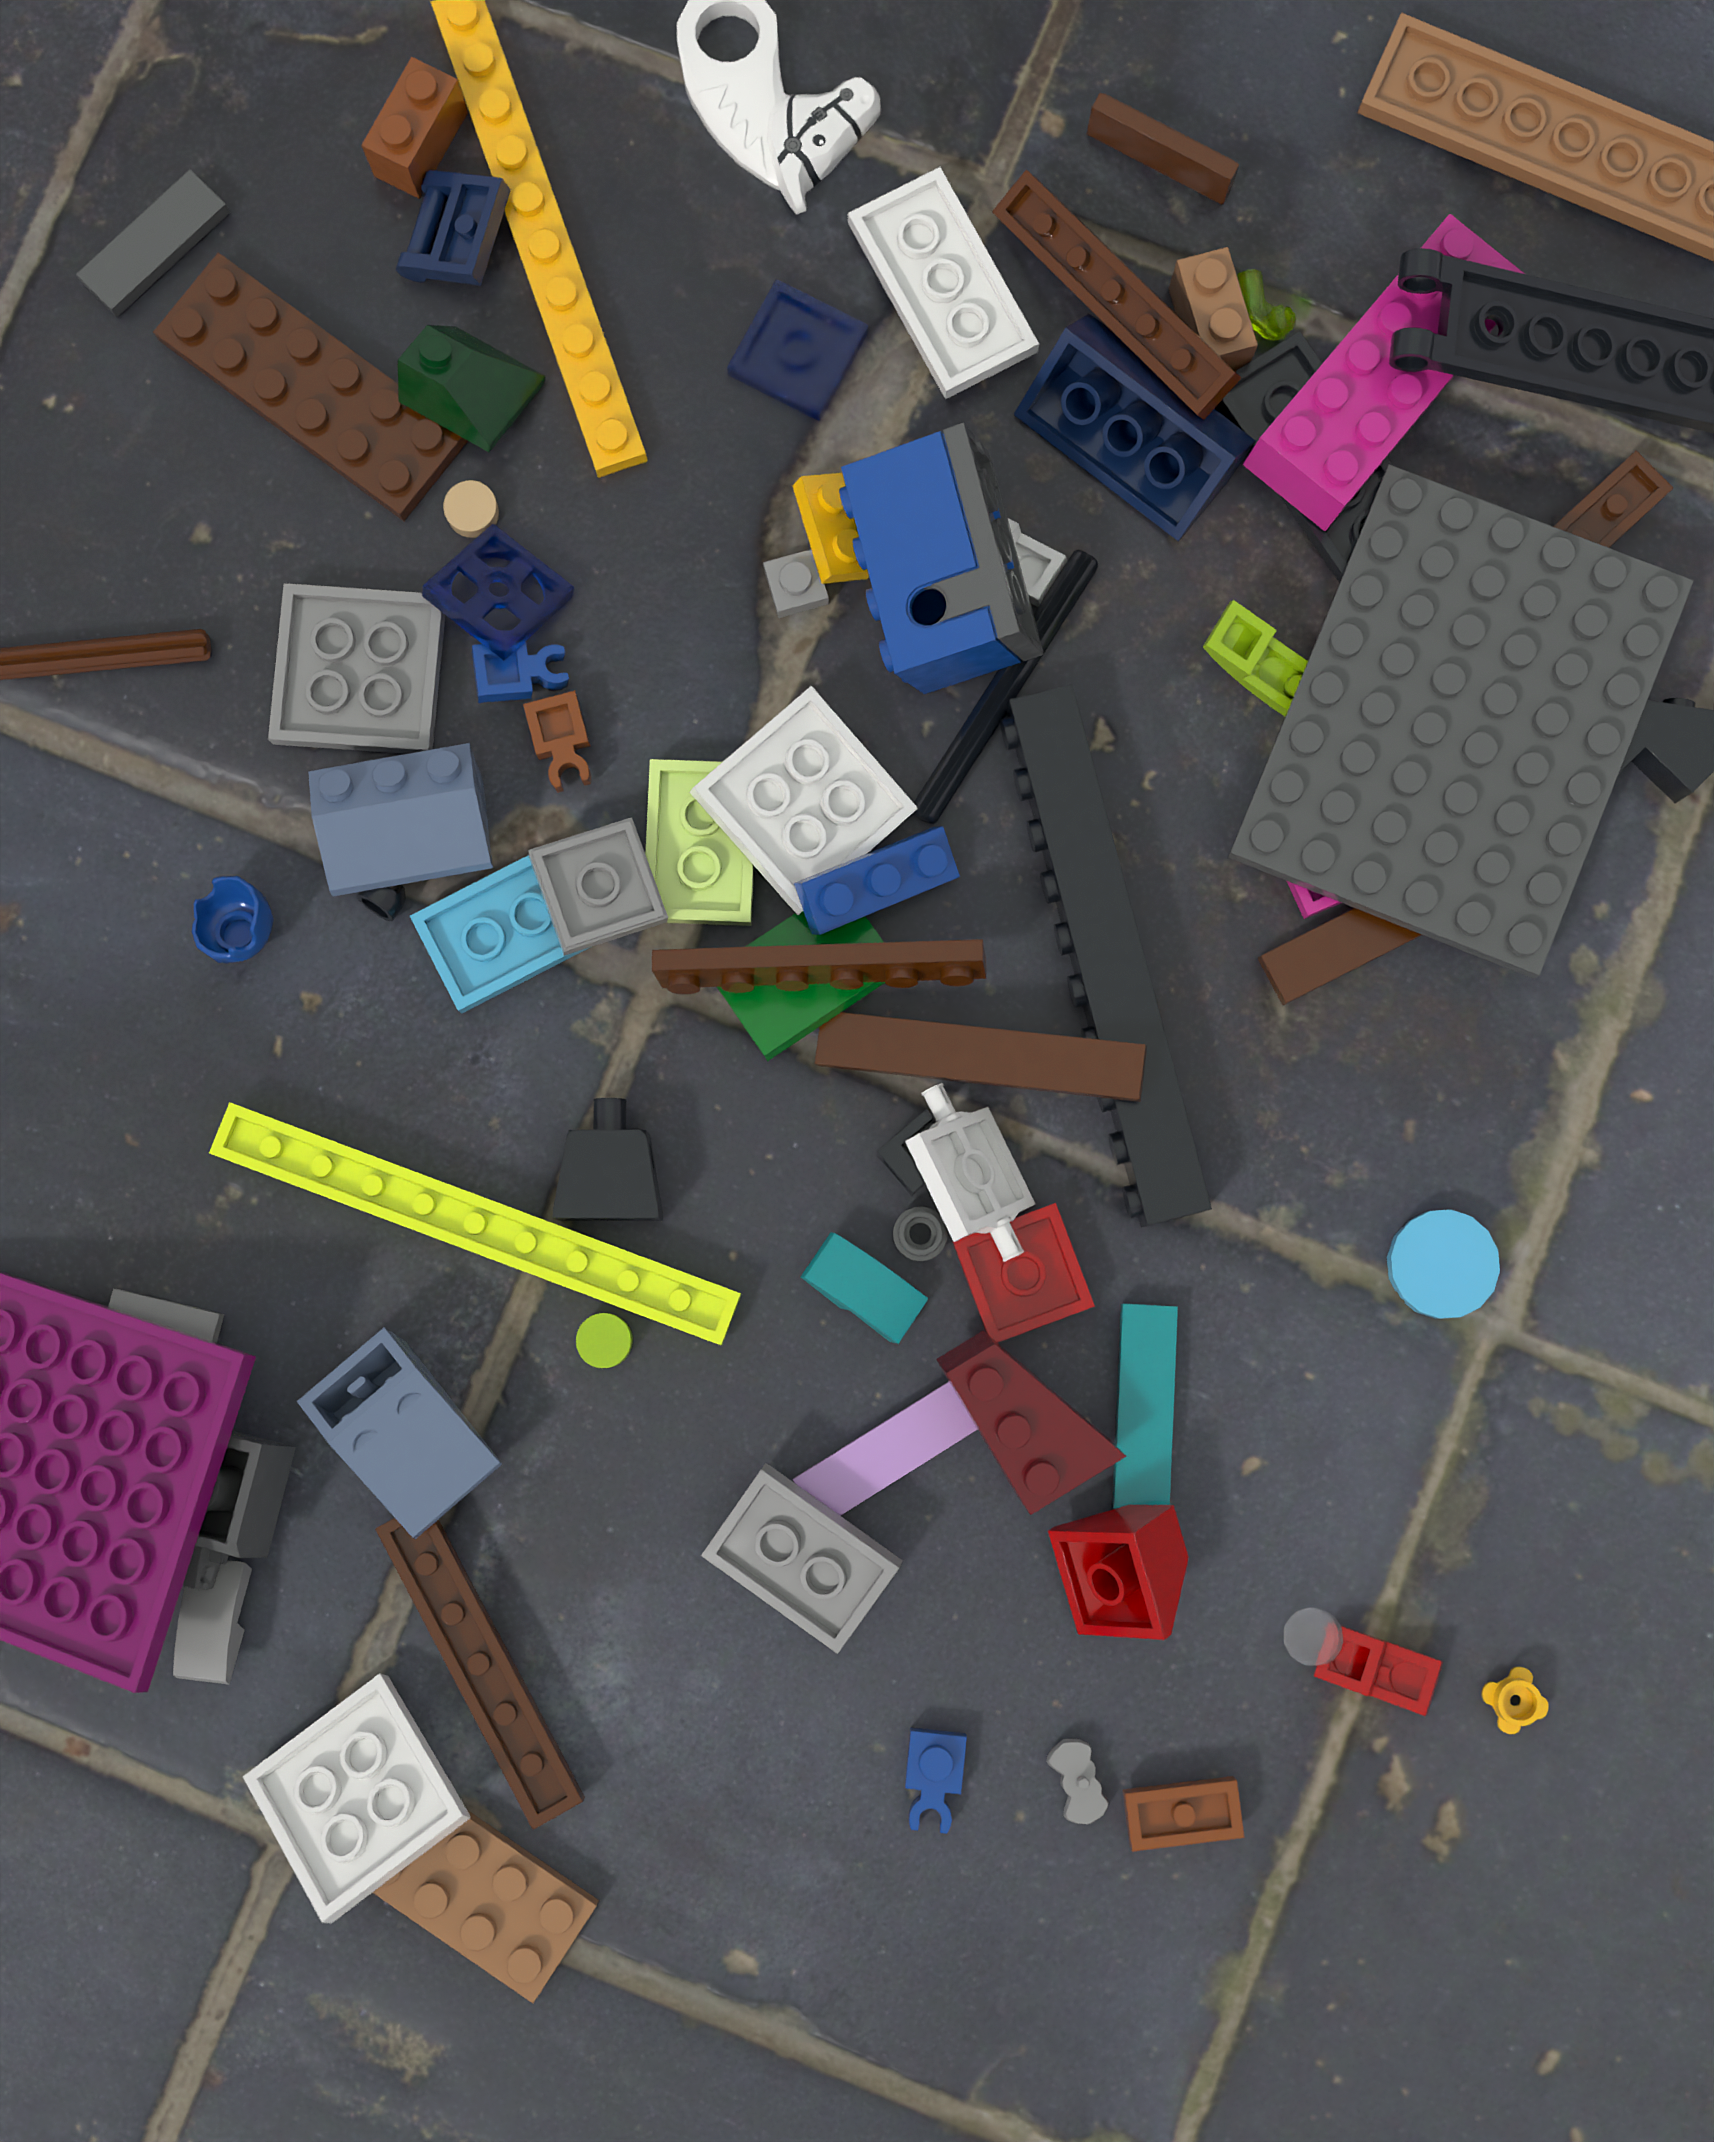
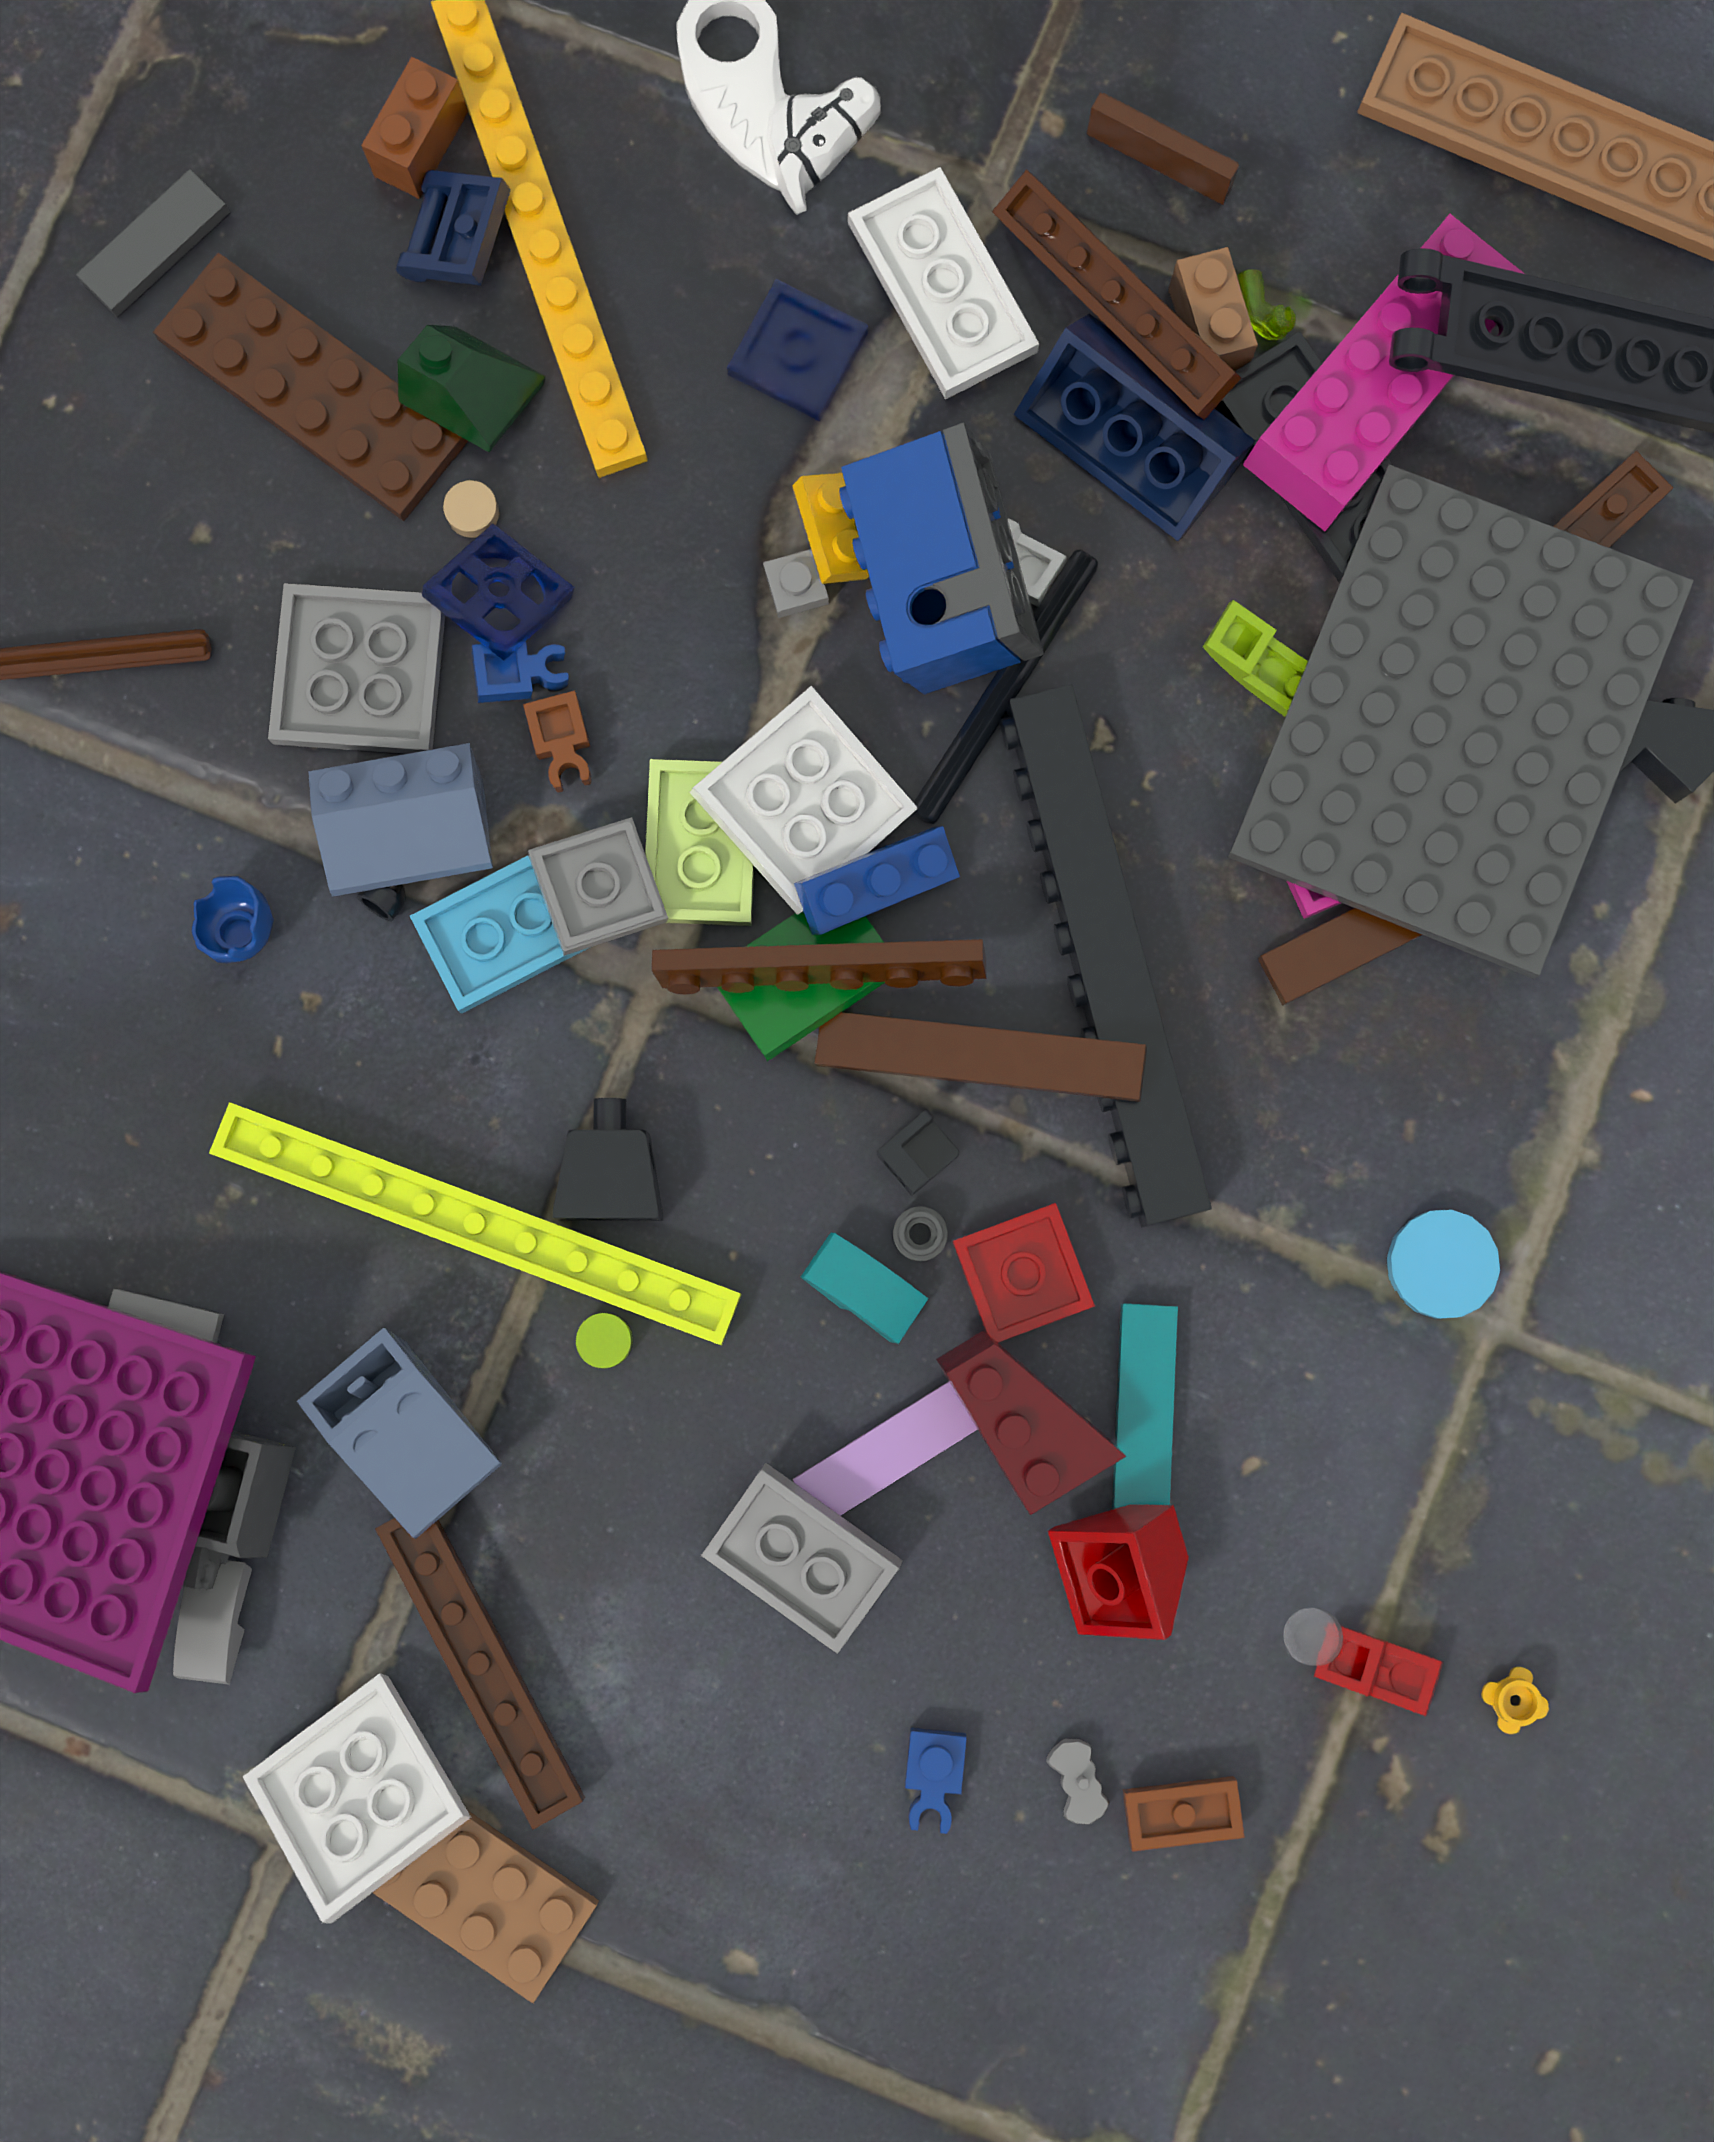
(970, 1173): white plate -> none

